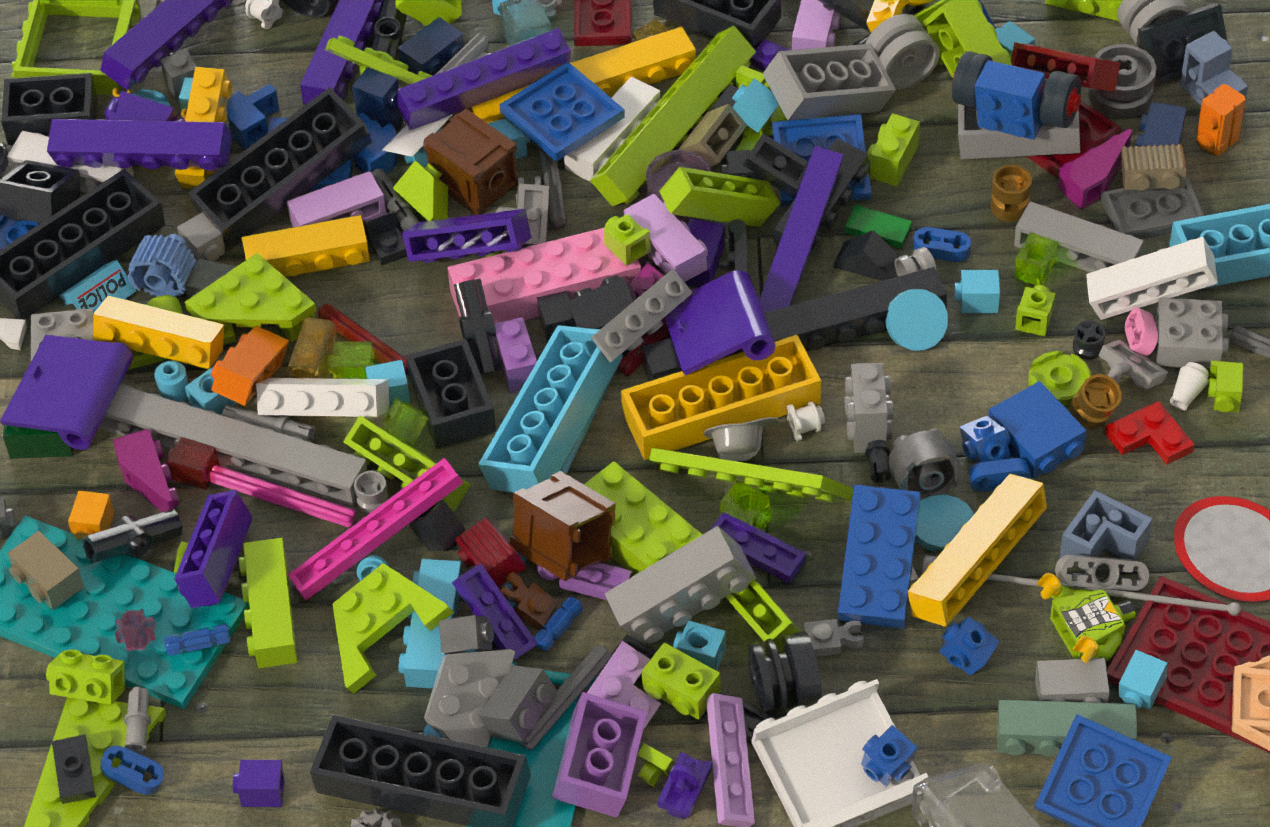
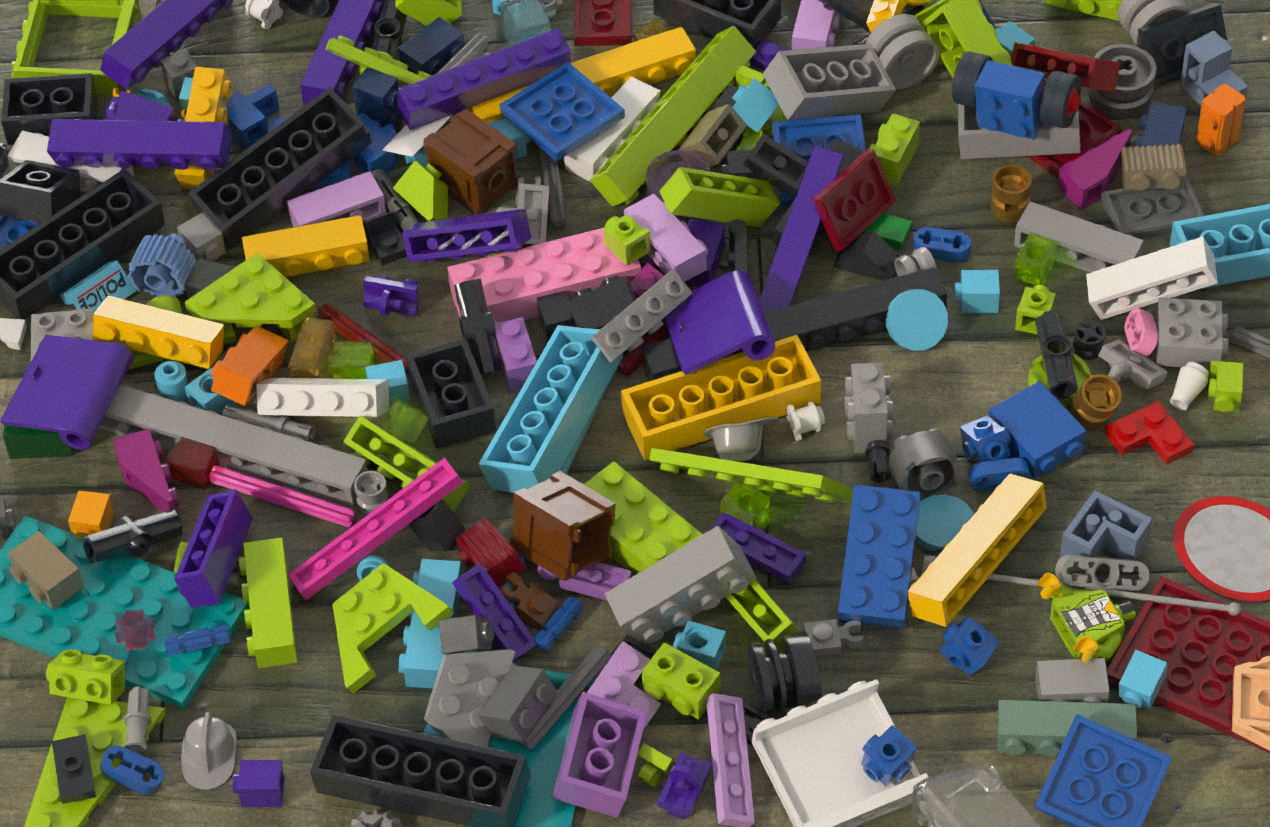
(208, 752): none -> light grey piece
(391, 295): none -> dark purple hips
(854, 200): none -> dark red tile
(1056, 355): none -> black piece

